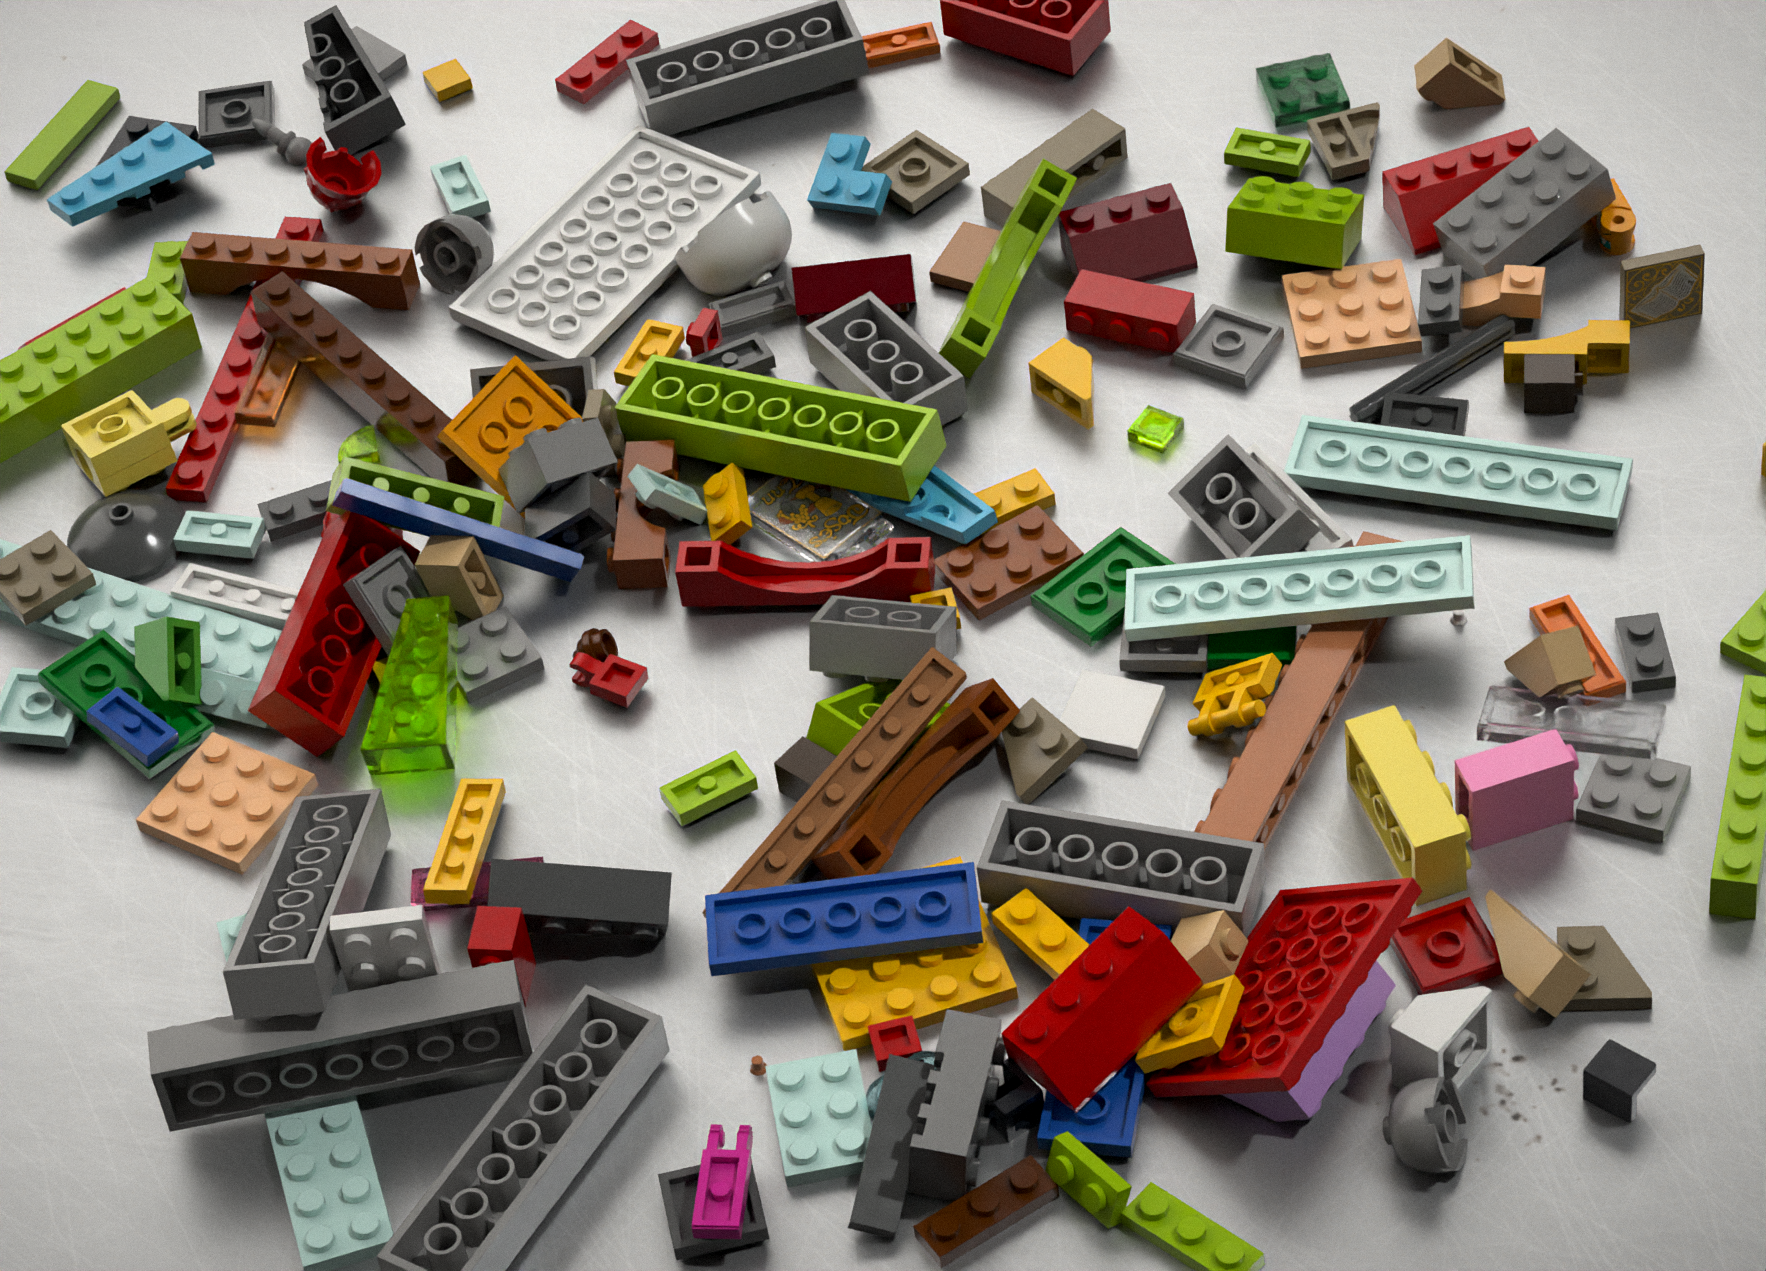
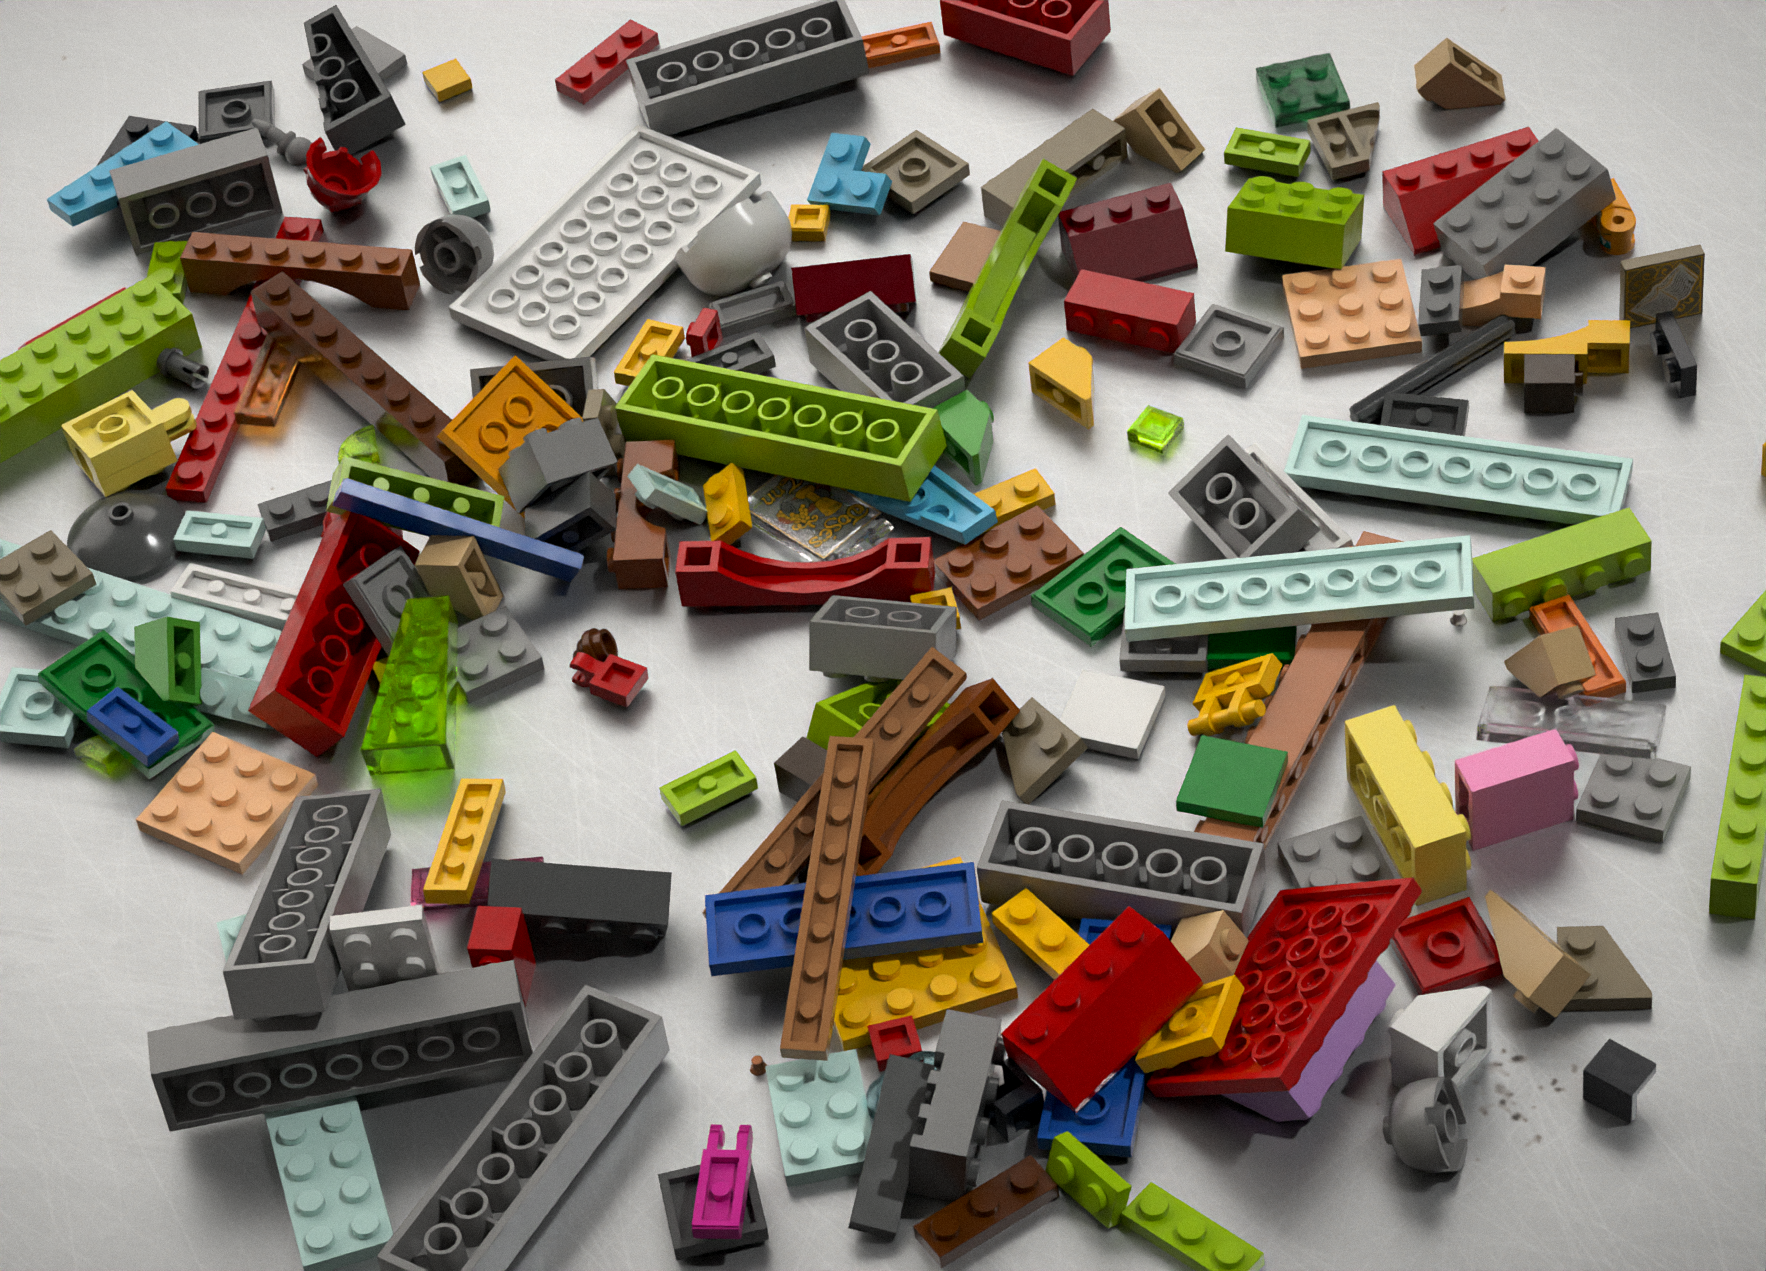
(62, 134): lime tile -> none
(98, 754): none -> clear neon green tile
(174, 364): none -> dark grey pin
(196, 190): none -> light grey brick
(809, 222): none -> yellow tile
(827, 899): none -> medium nougat plate
(967, 433): none -> bright green slope
(1159, 132): none -> tan slope
(1232, 781): none -> green tile
(1334, 856): none -> light grey plate
(1561, 564): none -> lime brick
(1678, 361): none -> black plate

